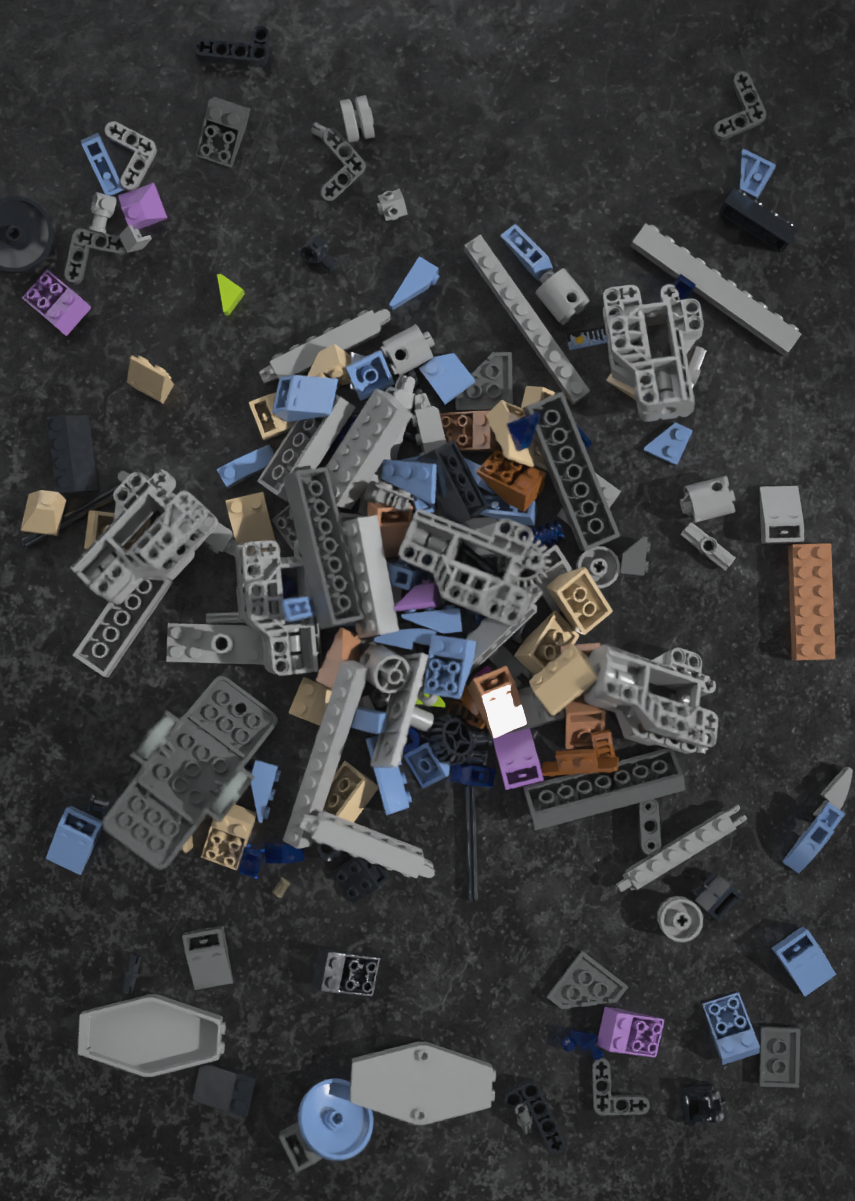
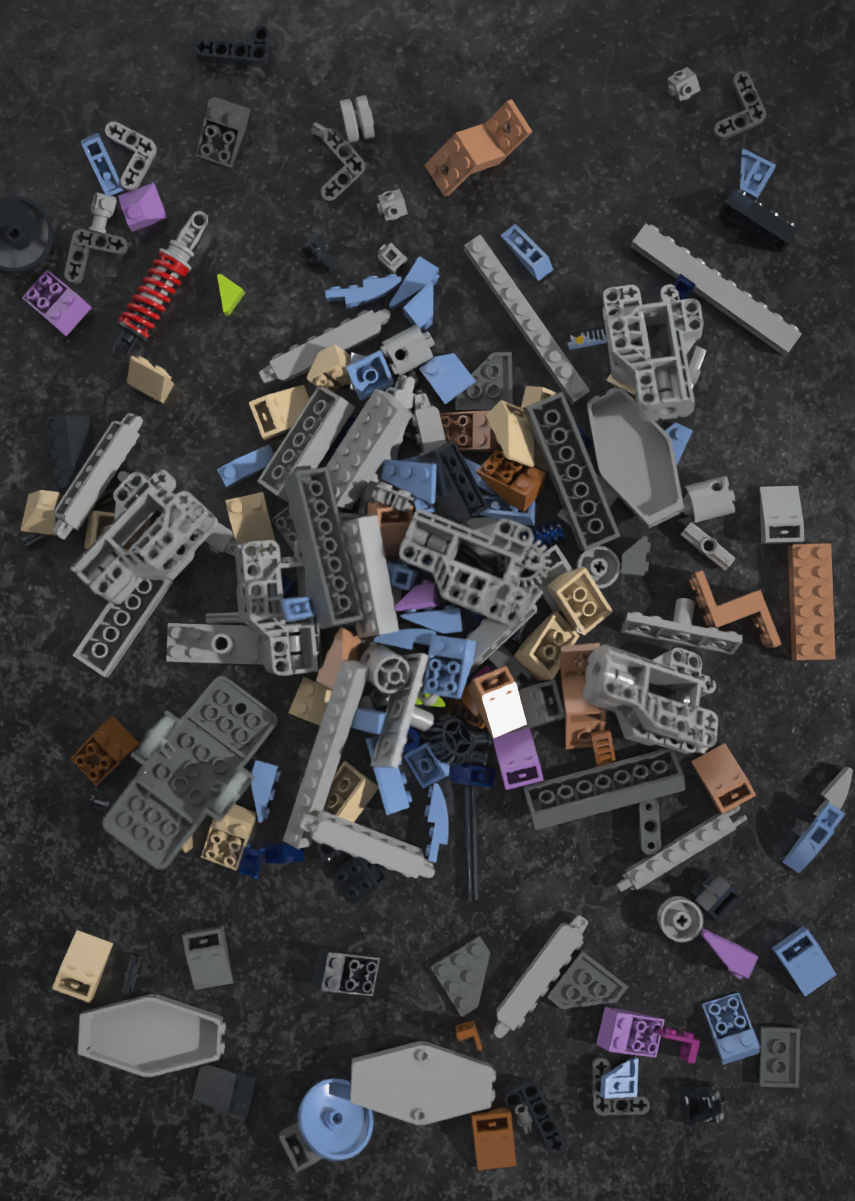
(74, 839): medium blue slope -> none
(83, 966): none -> tan slope
(96, 474): none -> light grey hinge
(104, 751): none -> dark orange slope
(133, 240): light grey panel -> none
(158, 286): none -> piece
(279, 893): dark tan piece -> none
(304, 397): medium blue slope -> none
(372, 290): none -> medium blue slope
(391, 257): none -> light grey window
(420, 308): none -> medium blue slope
(437, 814): none -> medium blue slope
(464, 974): none -> dark grey plate
(468, 1030): none -> dark orange panel
(478, 148): none -> nougat bracket
(493, 1138): none -> dark orange slope
(523, 430): clear blue slope -> none
(539, 974): none -> light grey hinge
(561, 295): light grey cylinder -> none
(563, 679): tan slope -> none
(578, 762): dark orange bracket -> none
(585, 1041): clear blue piece -> none
(621, 1080): none -> medium blue wing
(635, 458): none -> light grey container
(681, 629): none -> light grey plate
(683, 84): none -> light grey brick
(690, 1044): none -> magenta bracket
(723, 778): none -> nougat slope
(735, 609): none -> nougat bracket
(737, 958): none -> medium lavender slope

